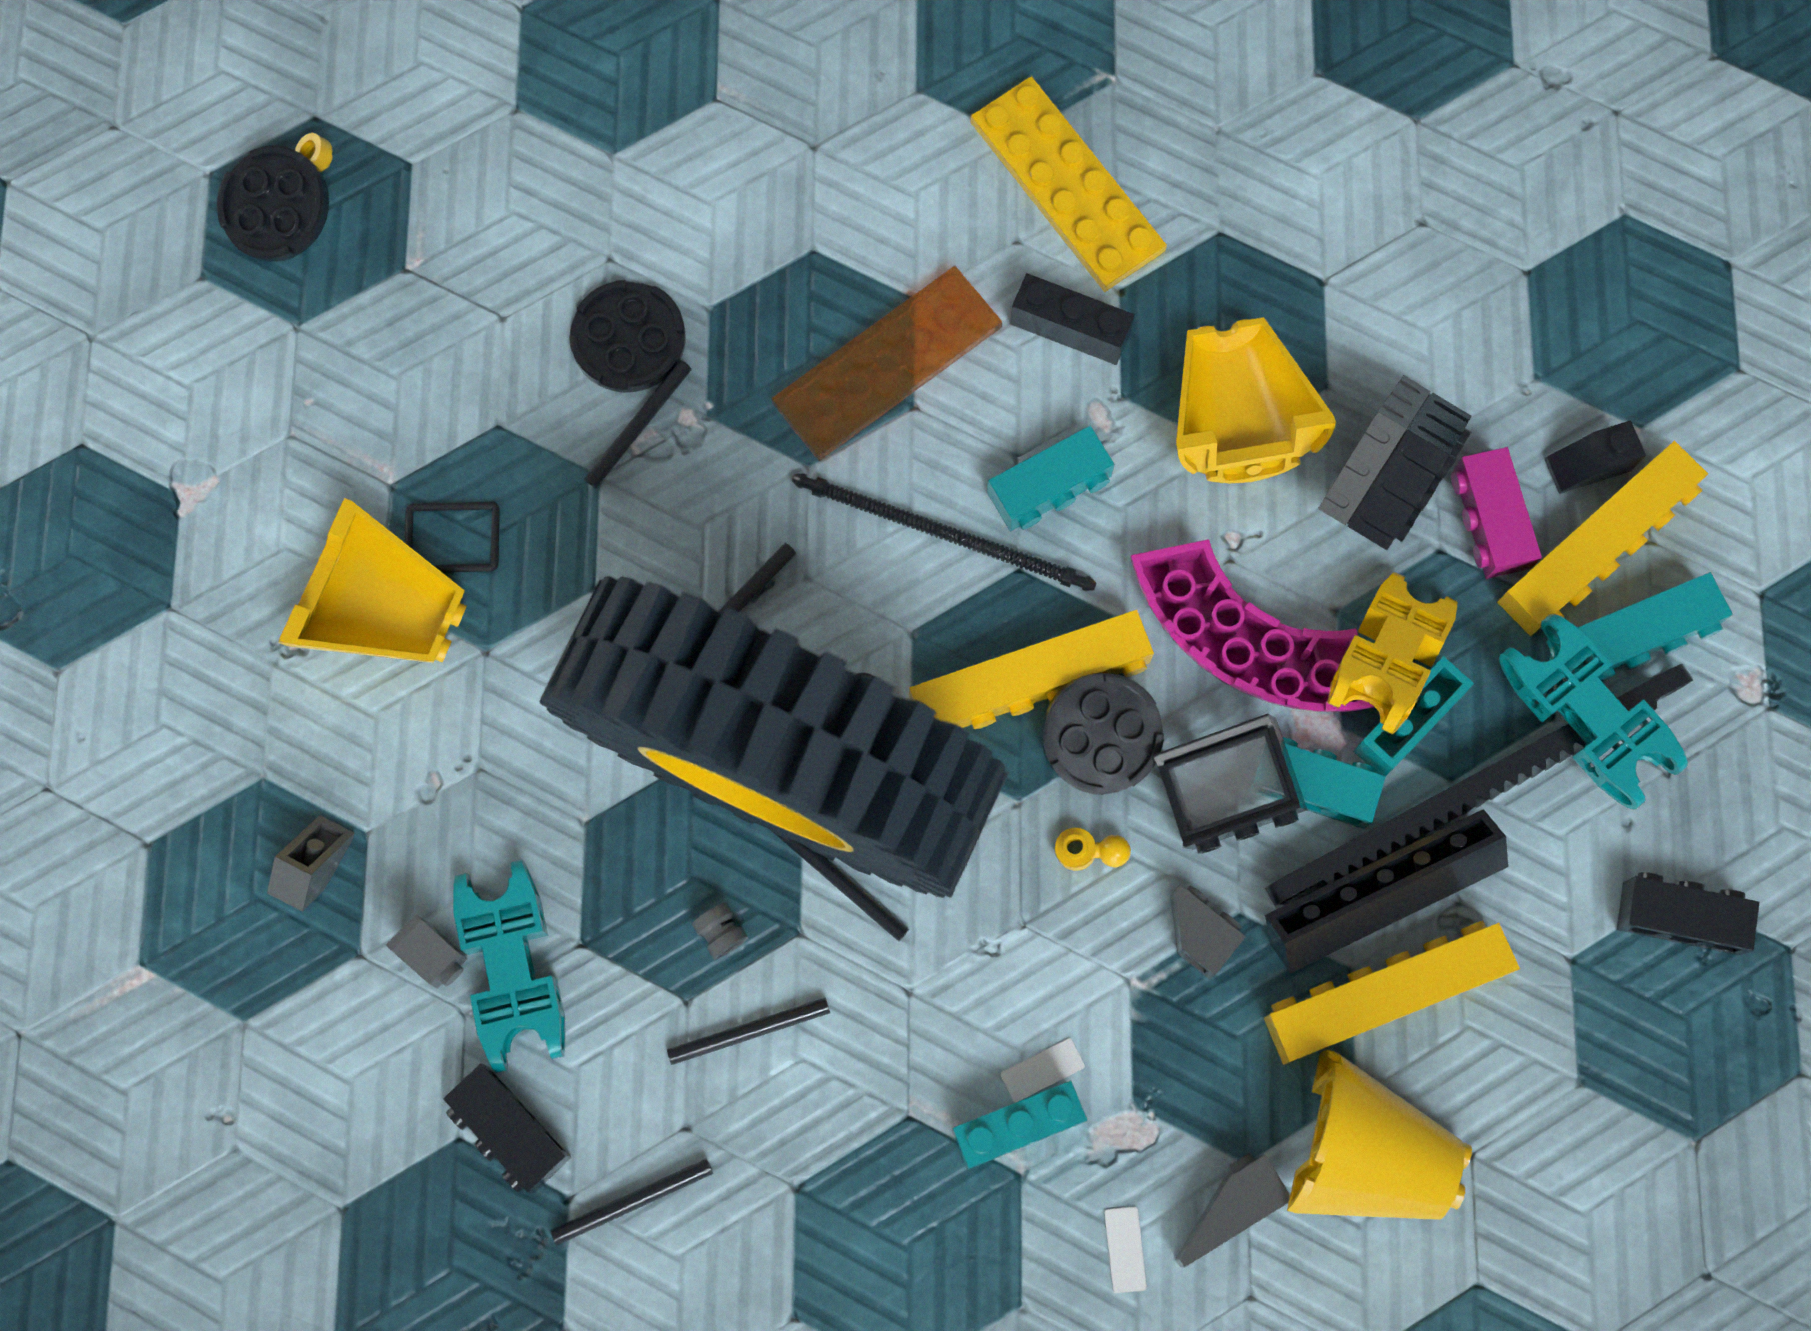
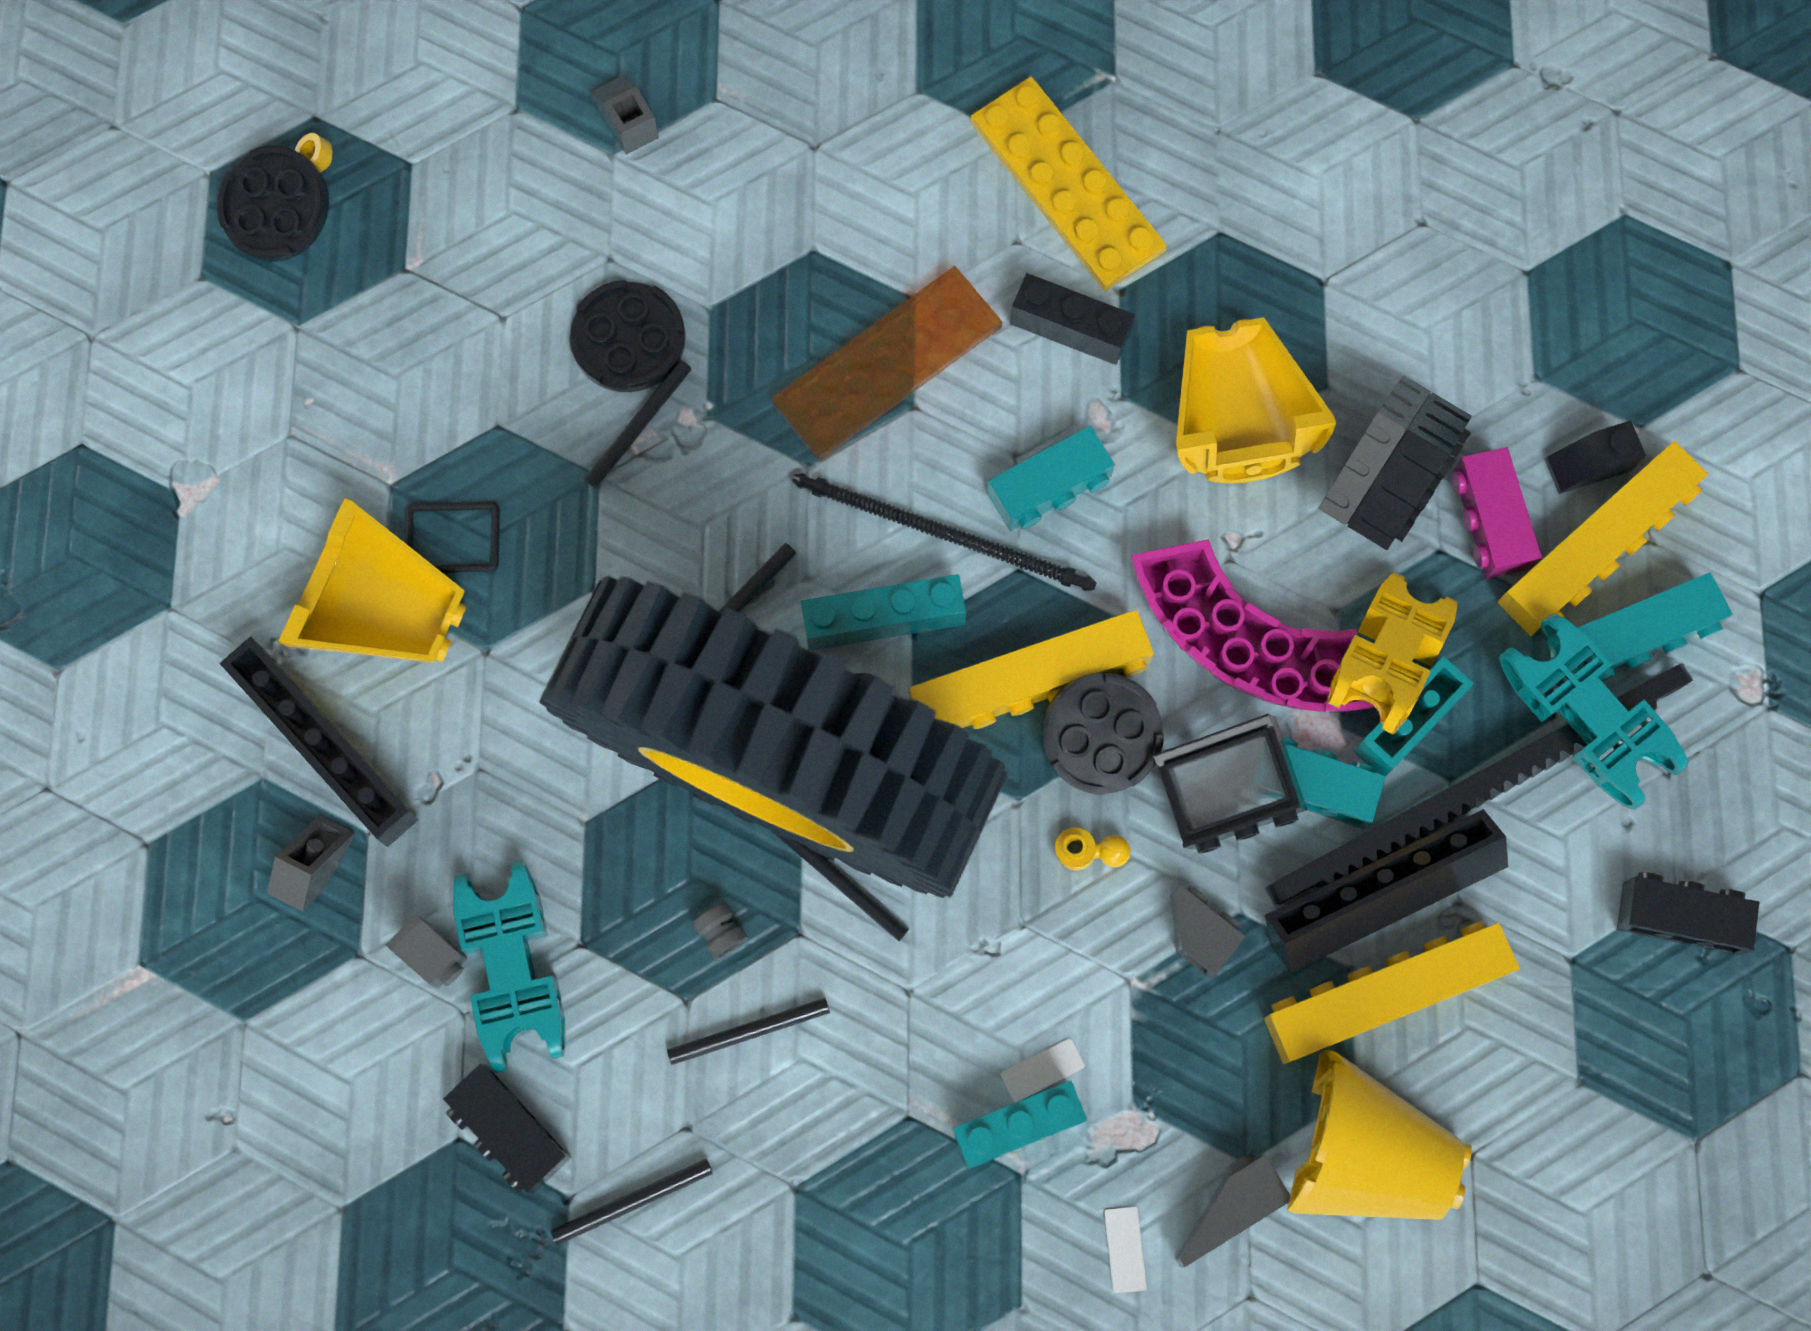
(319, 742): none -> black brick
(626, 113): none -> dark grey slope
(883, 612): none -> teal brick

